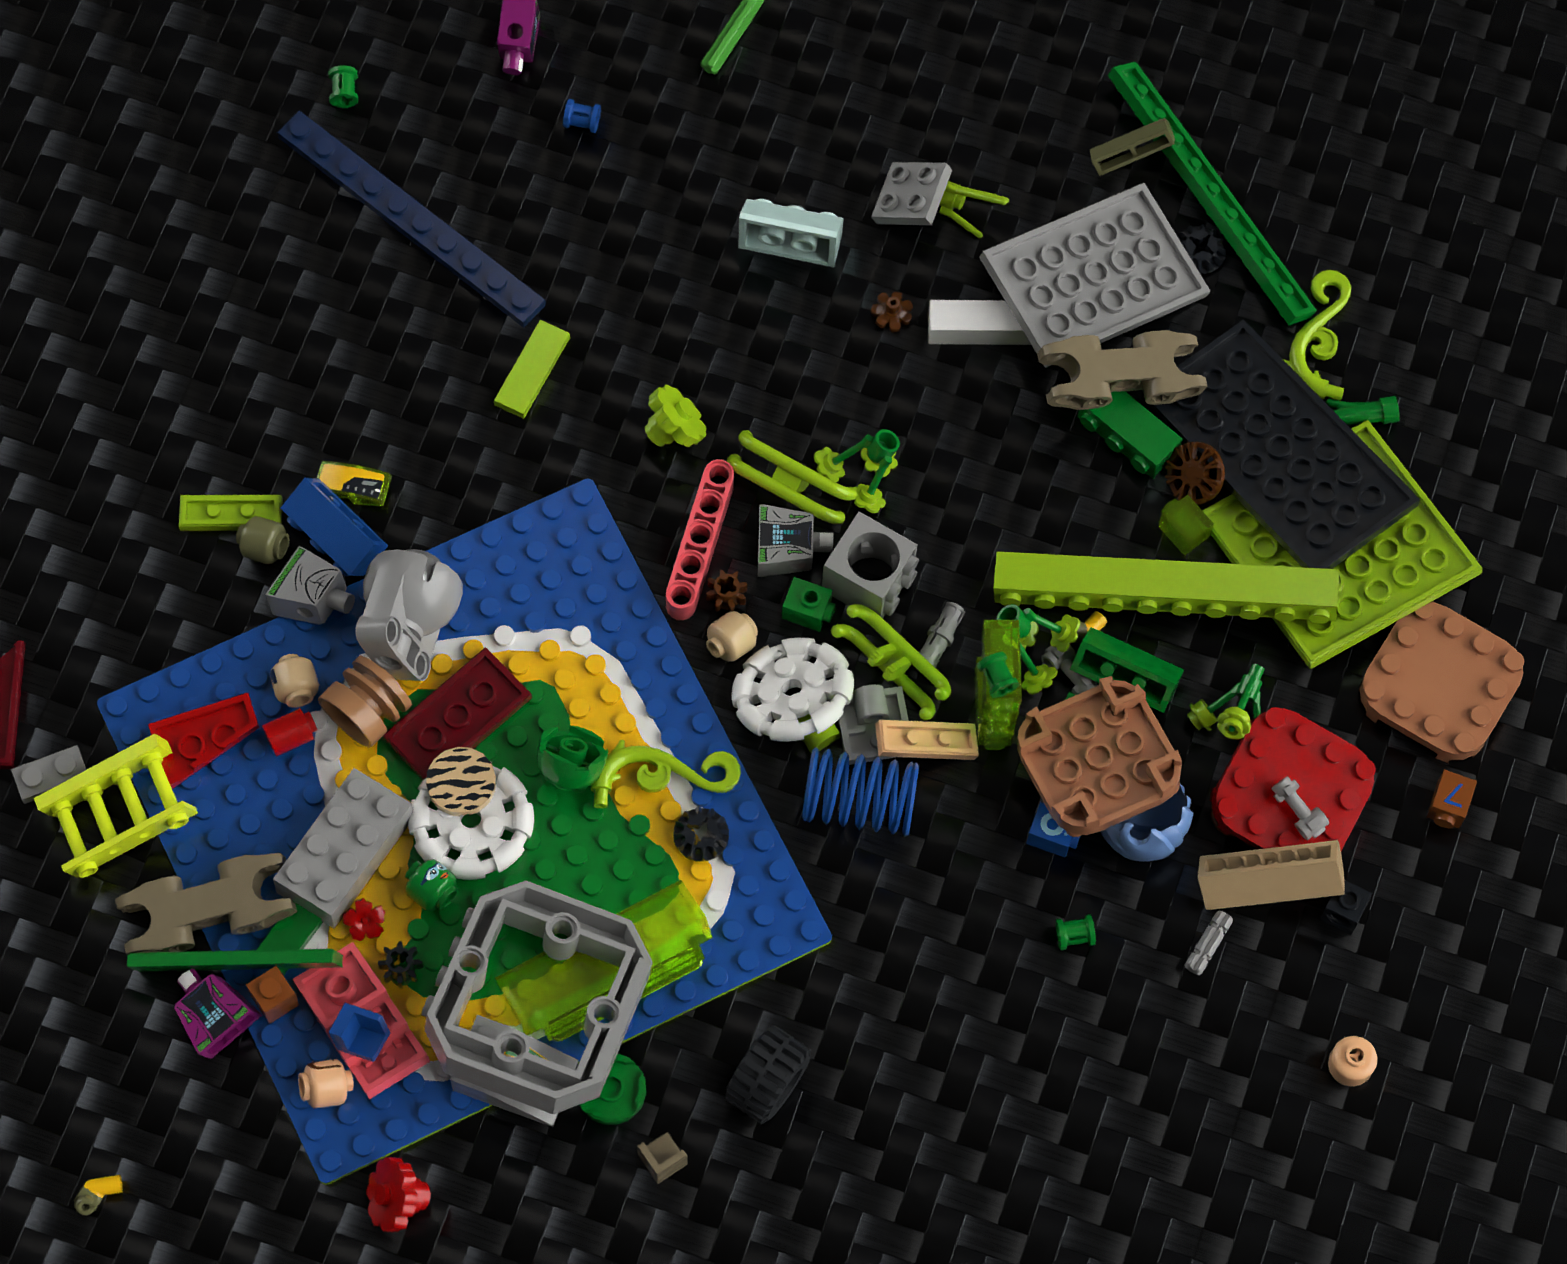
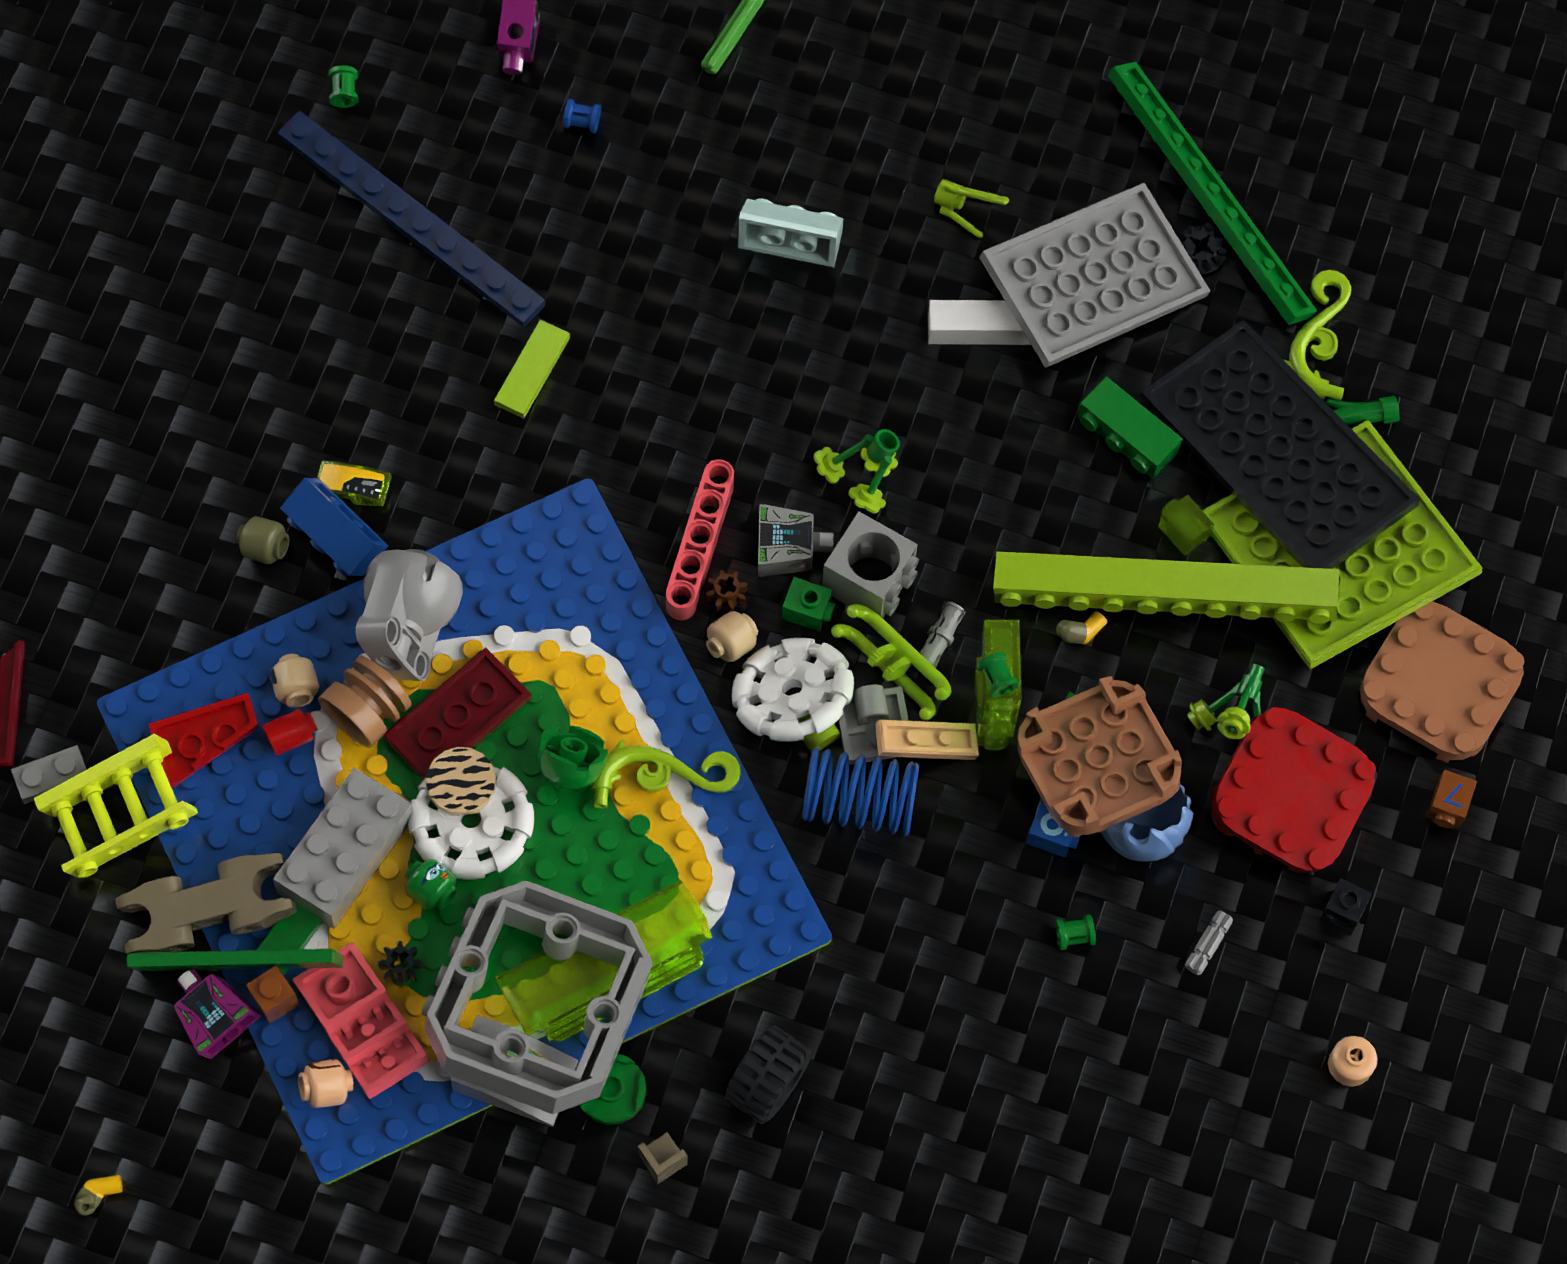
(226, 511): lime tile -> none
(309, 589): light grey torso -> none
(359, 1032): blue panel -> none
(364, 920): red plant -> none
(395, 1194): red plant -> none
(673, 419): lime plant -> none
(708, 847): black gear -> none
(790, 479): lime piece -> none
(892, 311): reddish brown plant -> none
(911, 193): light grey plate -> none
(1063, 634): lime plant -> none
(1063, 661): light grey bar -> none
(1100, 372): dark tan piece -> none
(1107, 656): green brick -> none
(1130, 141): olive piece -> none
(1195, 472): reddish brown wheel -> none
(1271, 875): tan brick -> none
(1311, 822): light grey bar -> none

